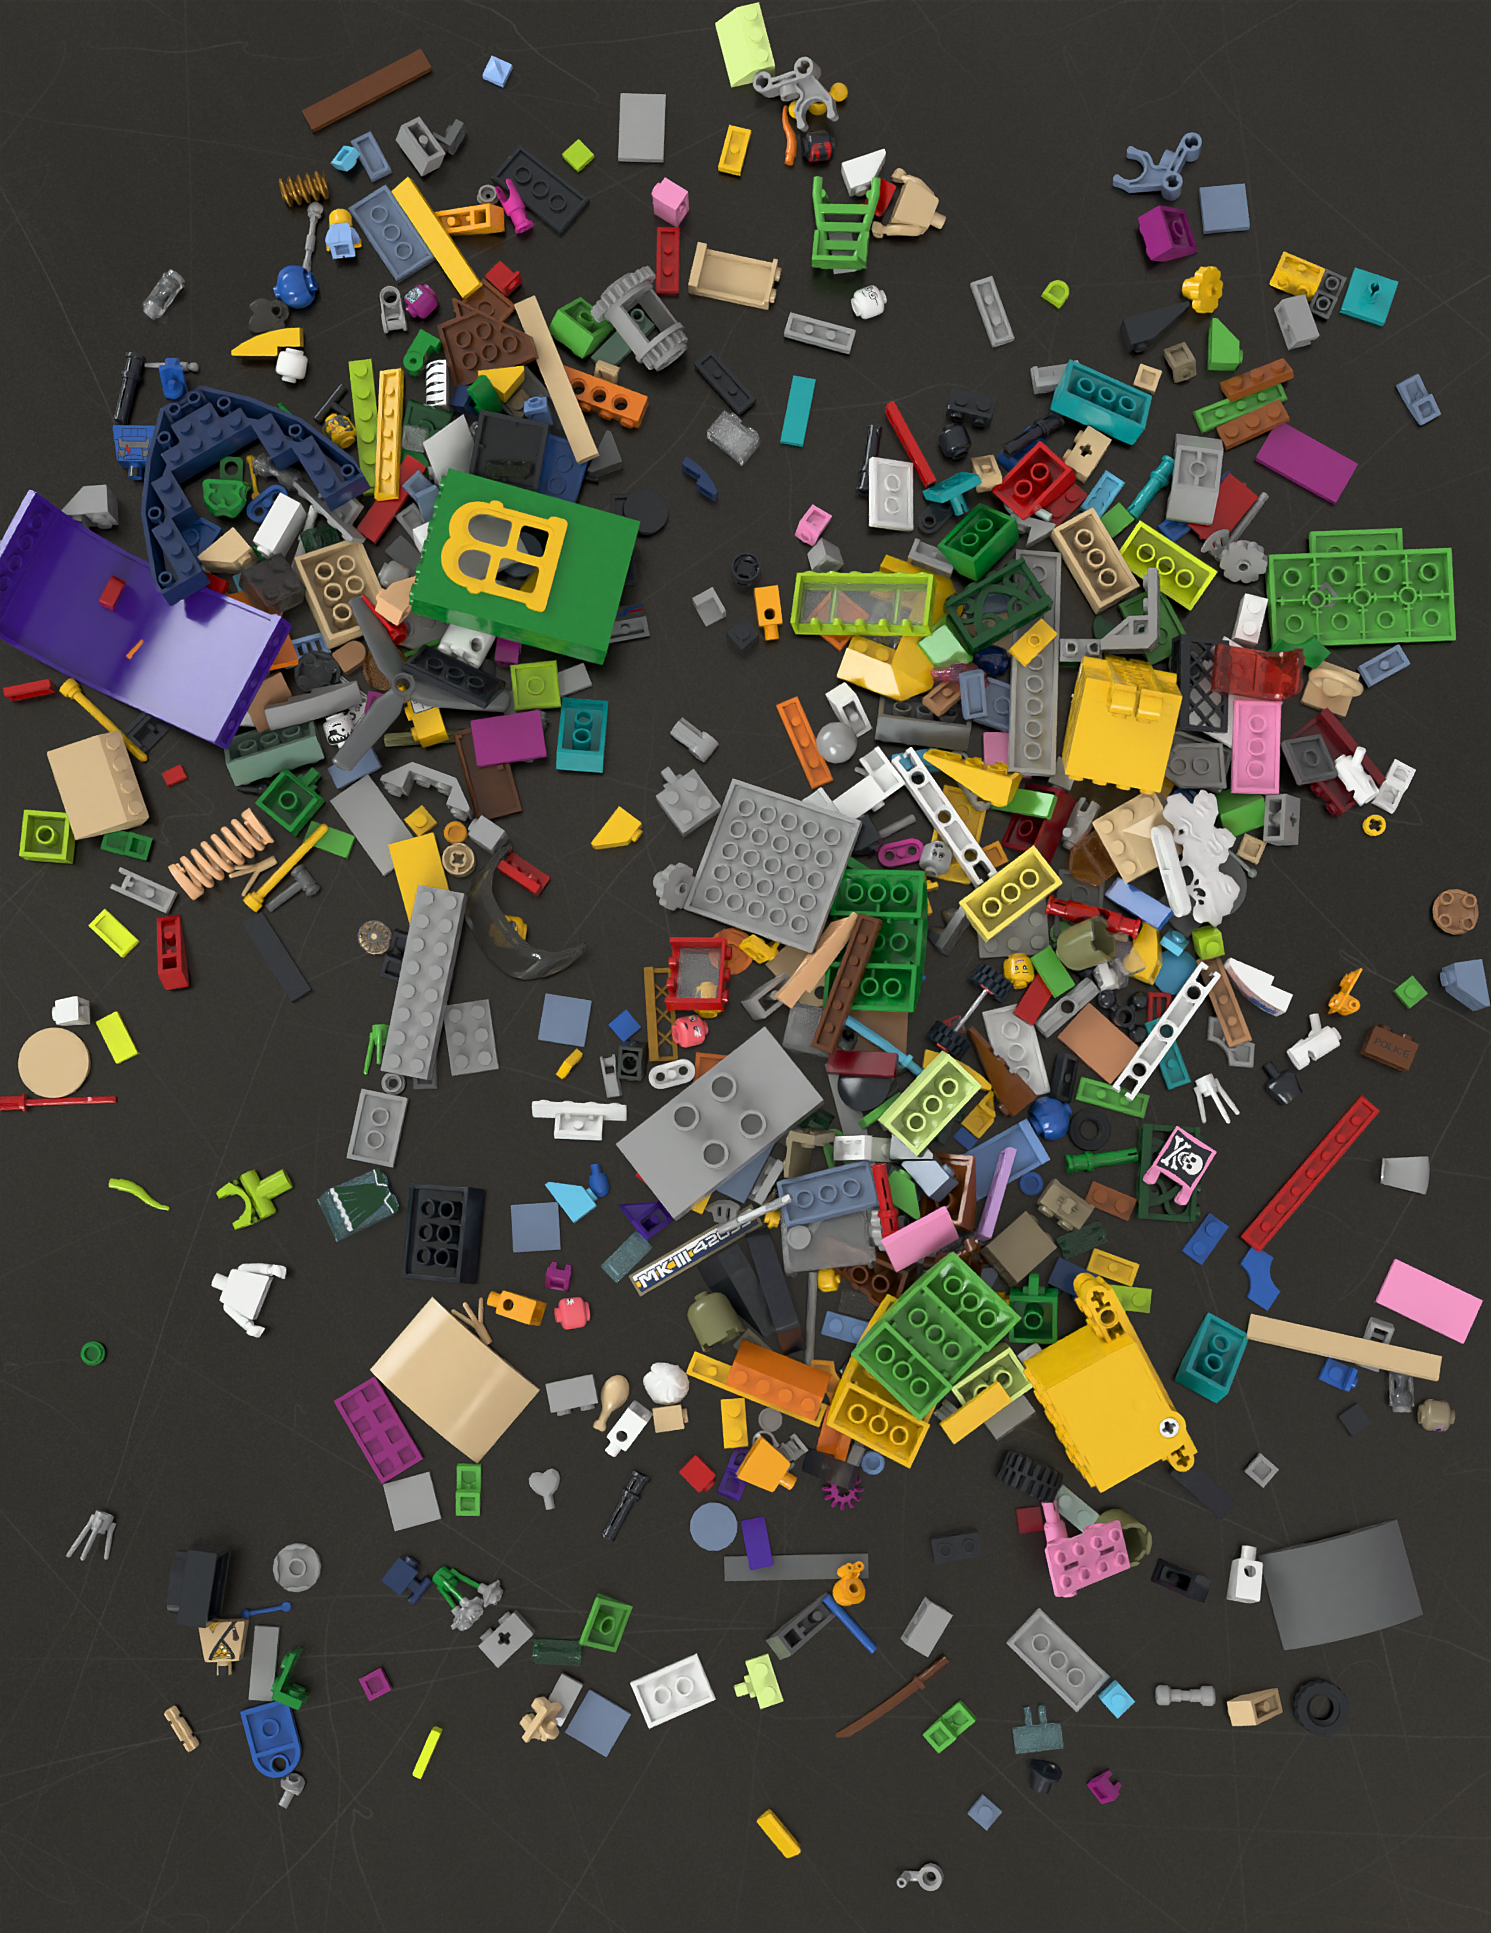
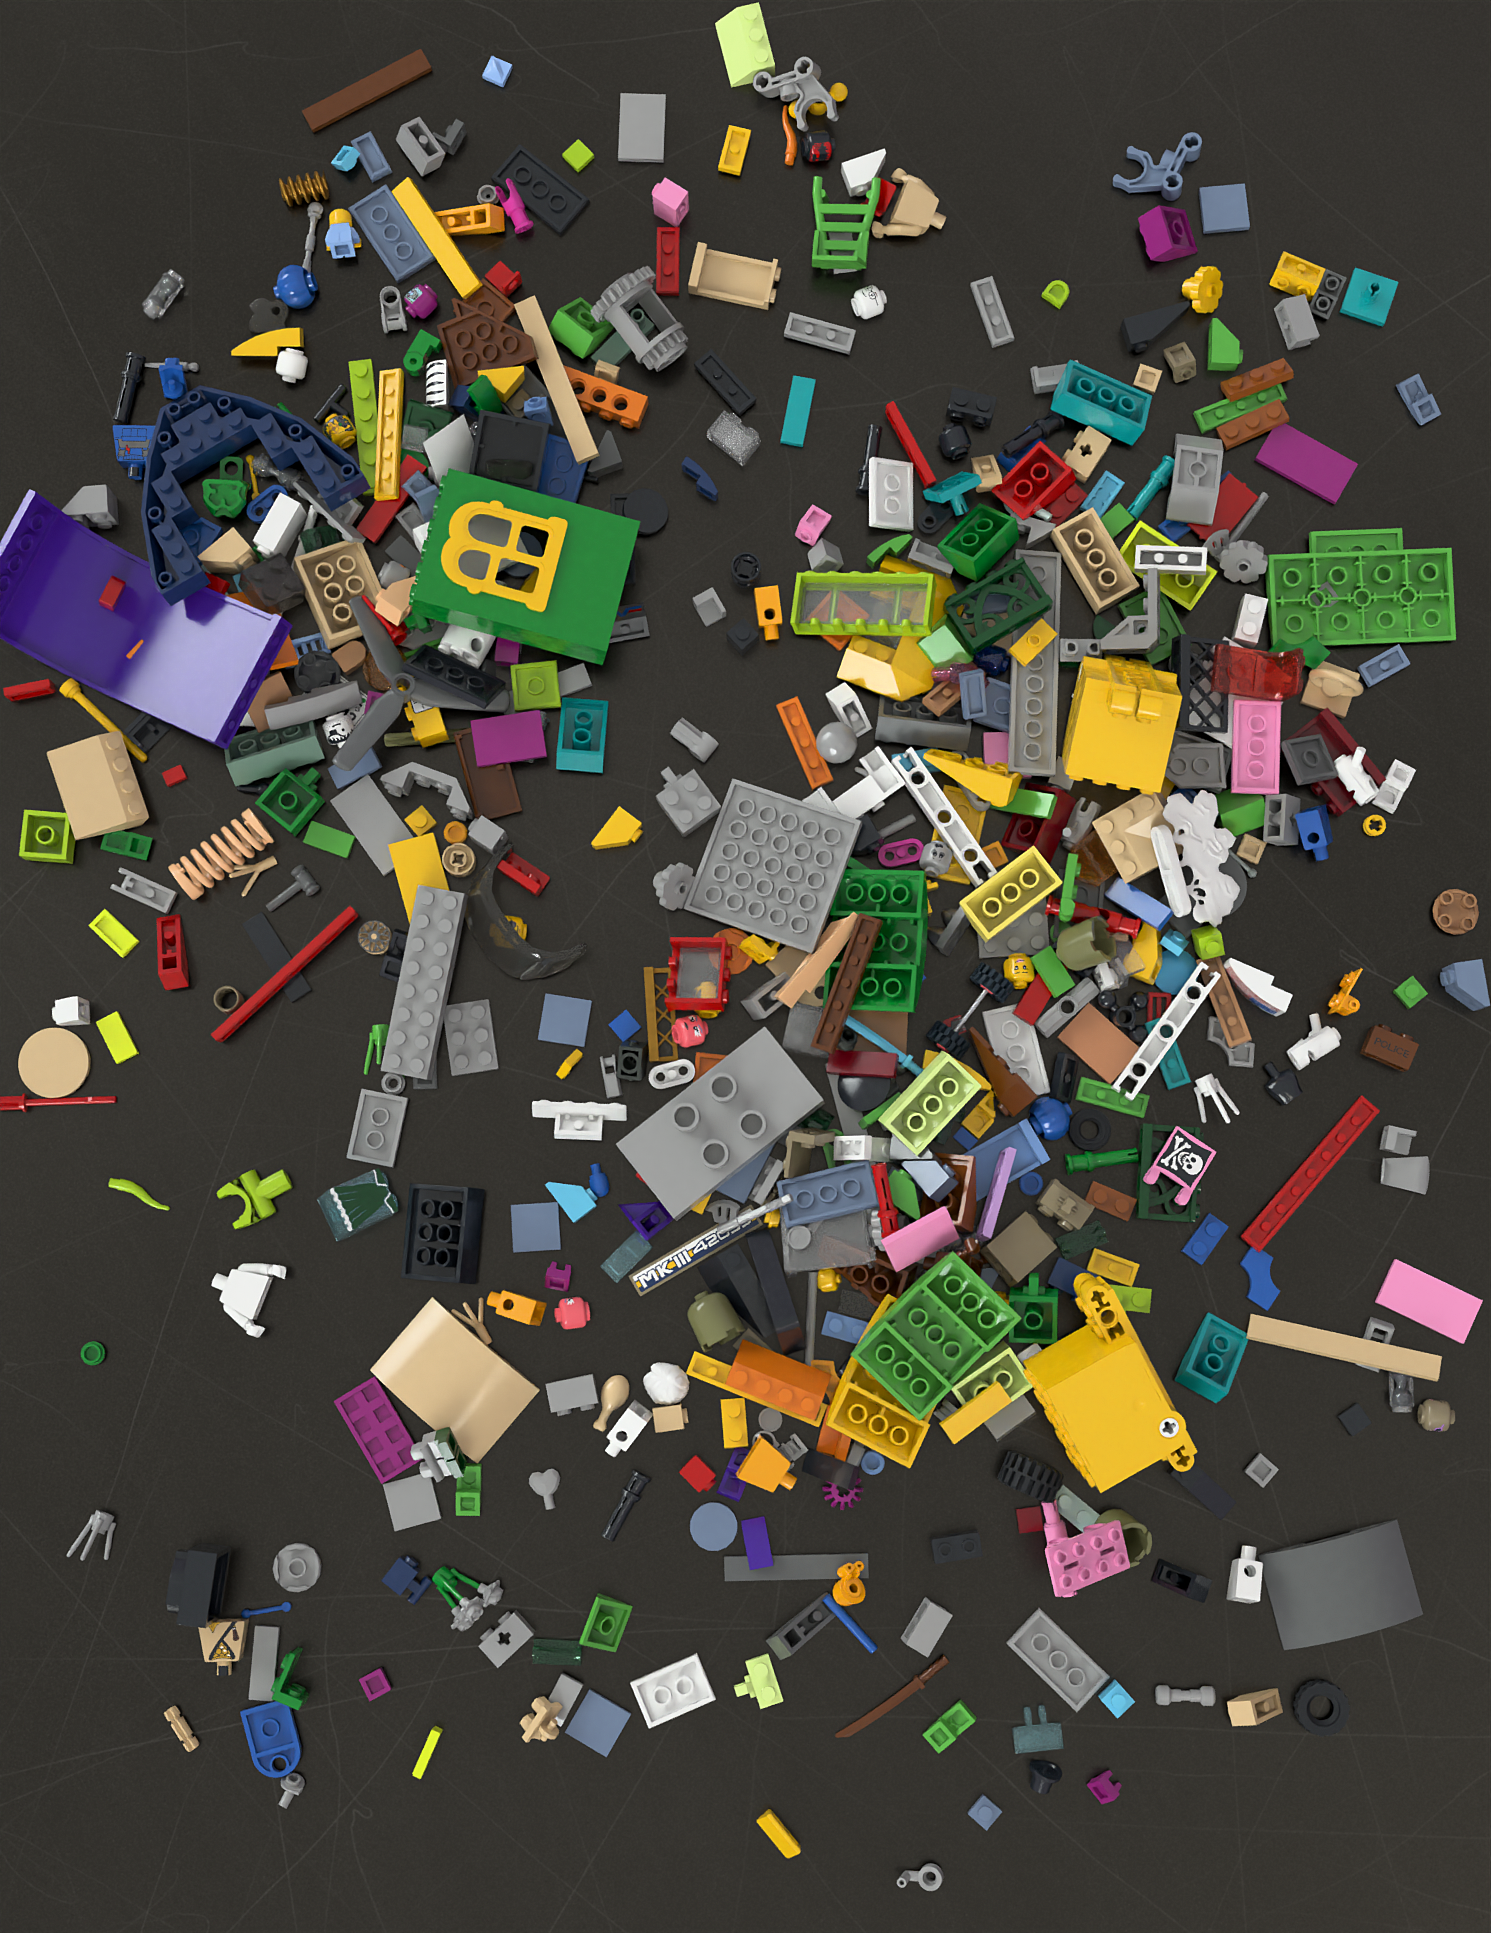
(221, 992): none -> dark tan piece
(256, 899): yellow piece -> none
(285, 974): none -> red tile
(418, 622): none -> green tile
(441, 1455): none -> hips
(893, 547): none -> bright green slope
(1069, 890): none -> bright green hinge
(1171, 559): none -> white brick
(1313, 821): none -> blue torso
(1338, 1375): blue bracket -> none
(1396, 1139): none -> light grey panel

